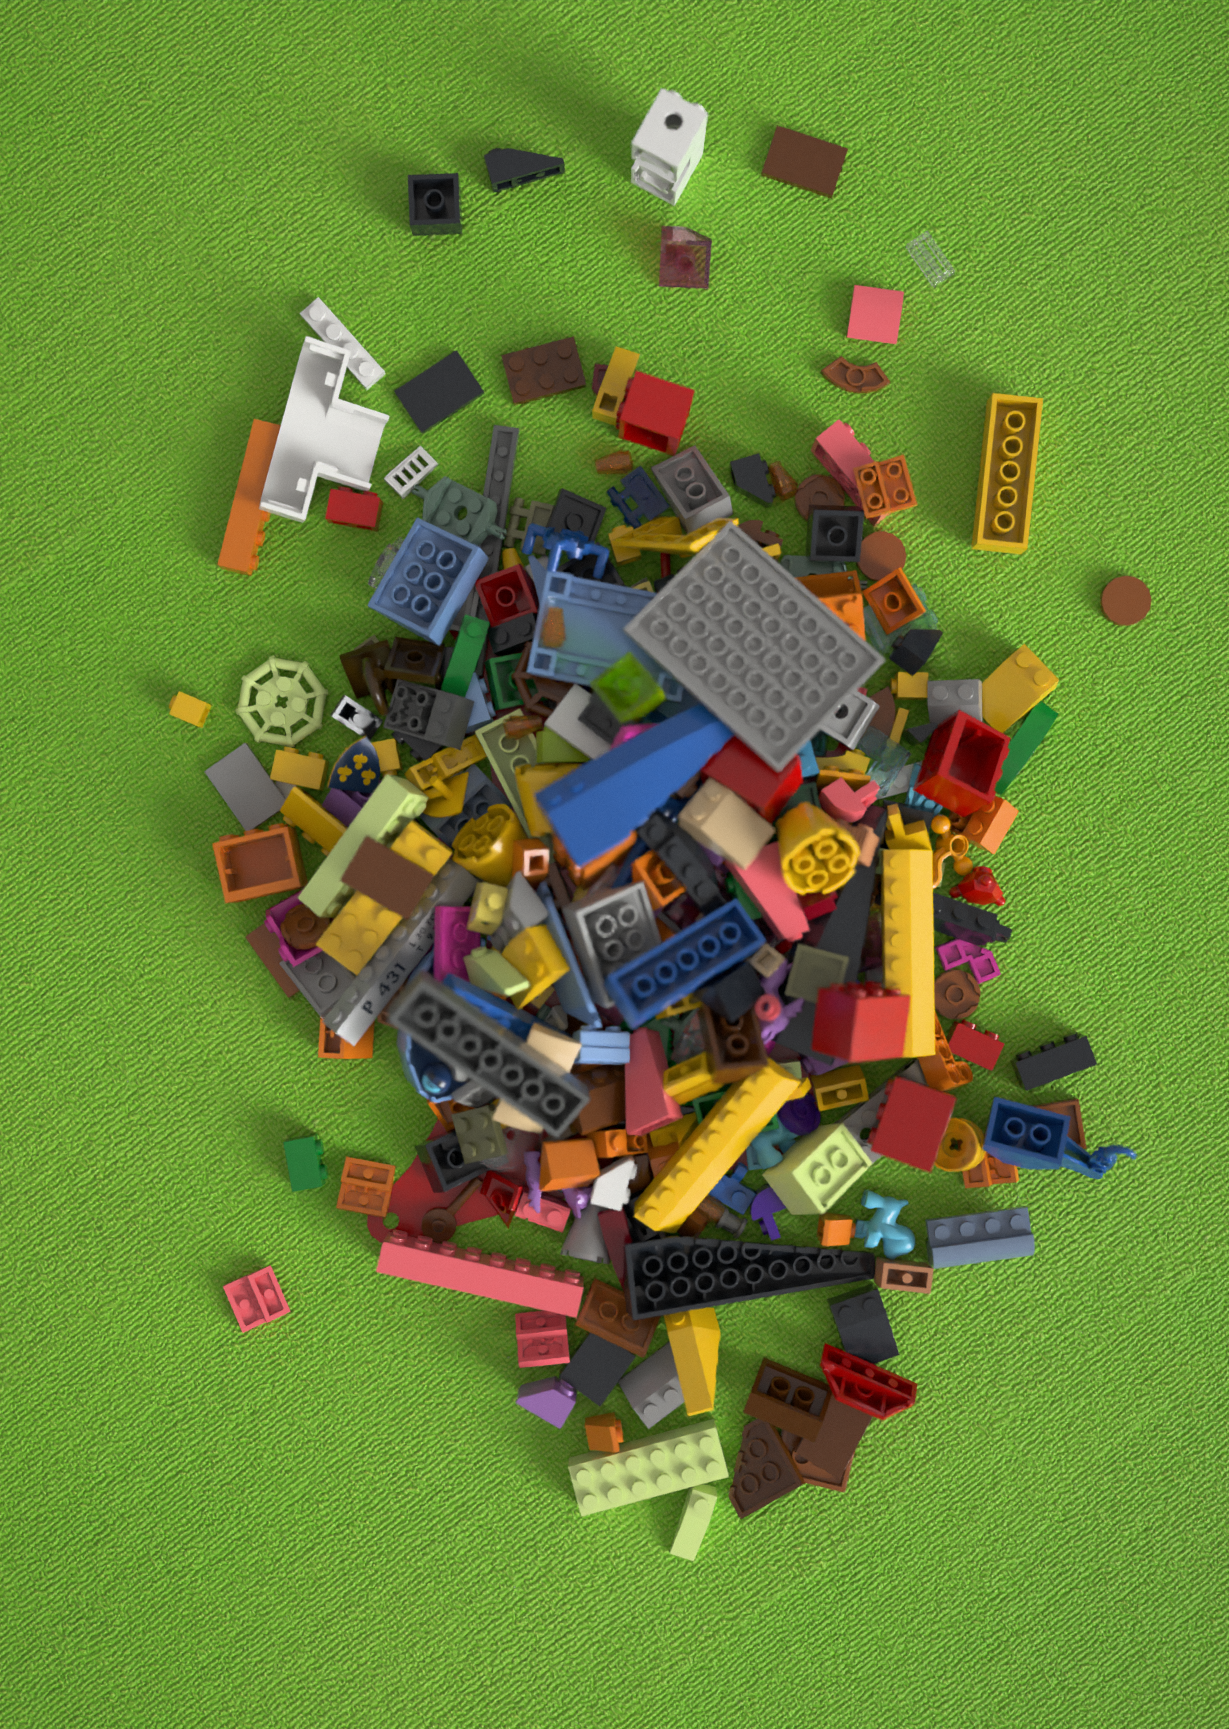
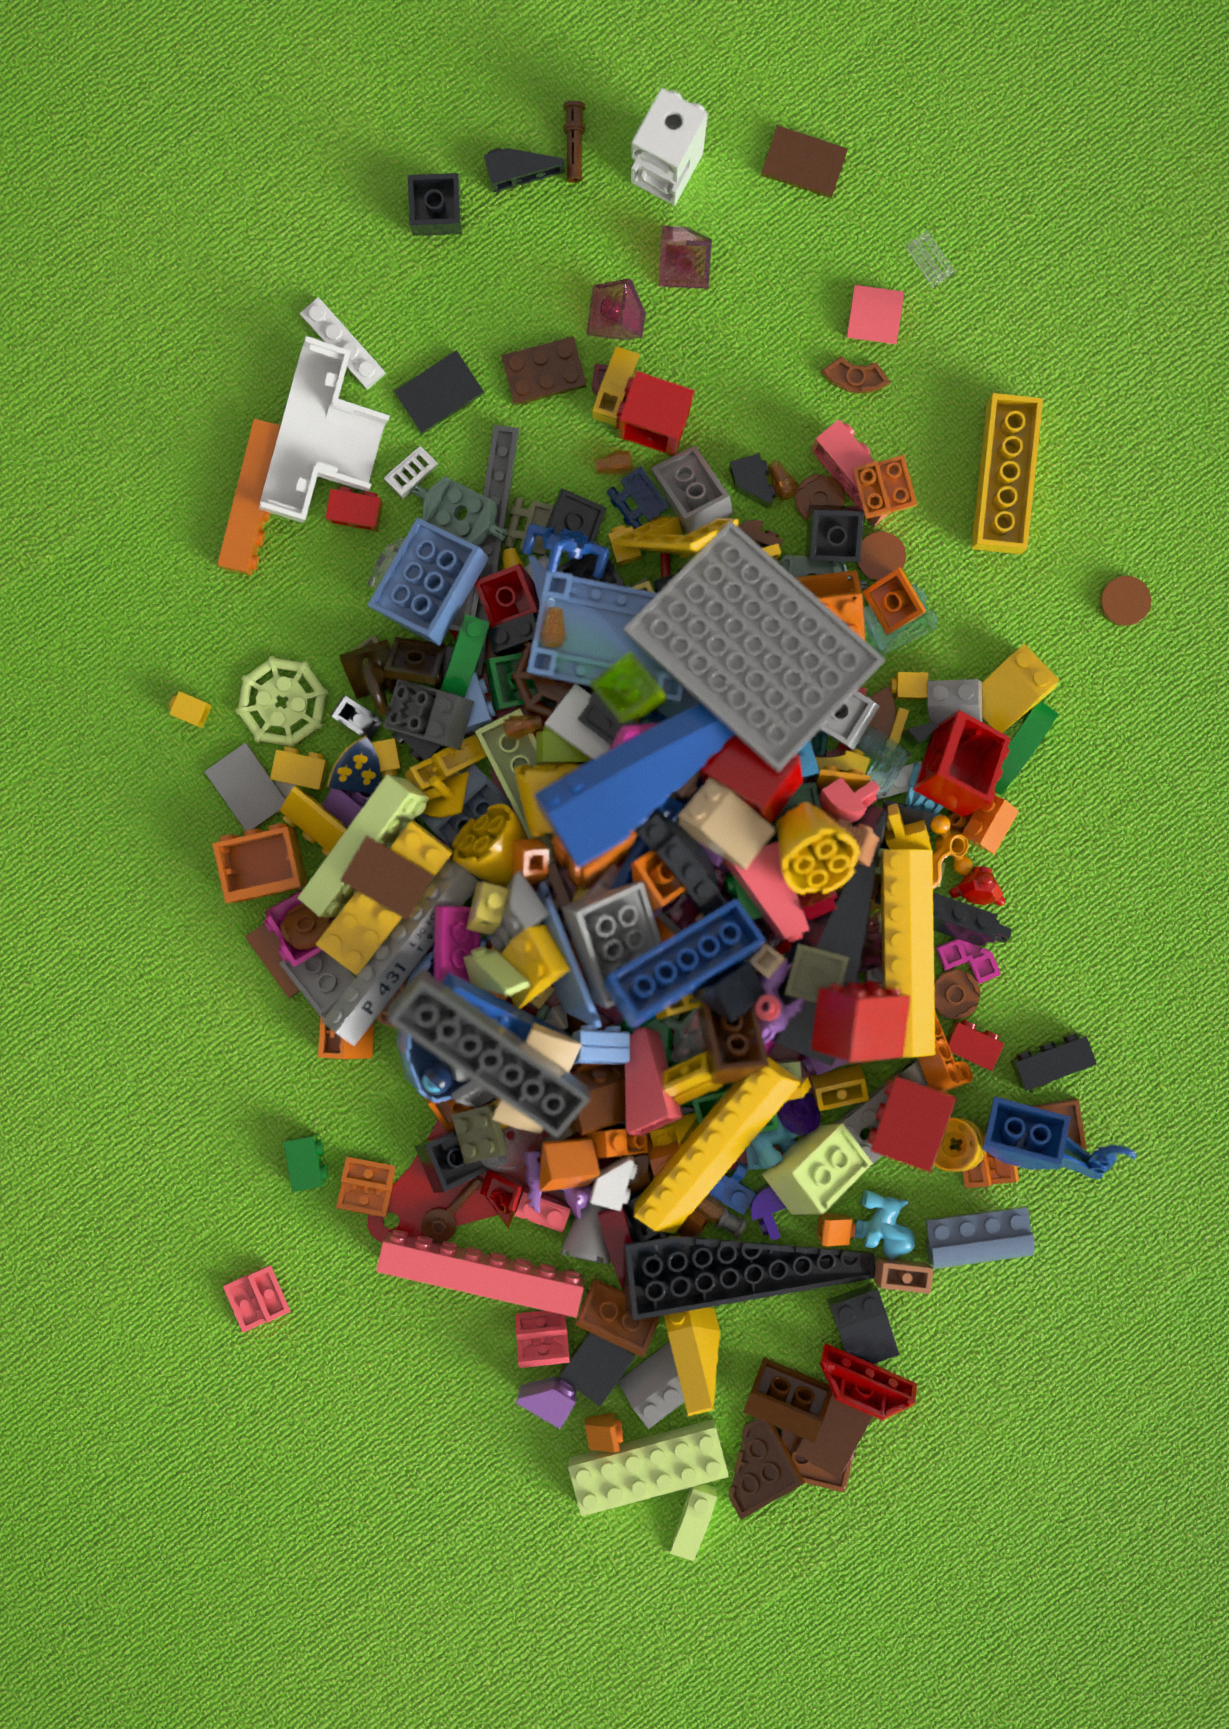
(574, 130): none -> reddish brown pin
(616, 311): none -> slope
(914, 648): black slope -> none

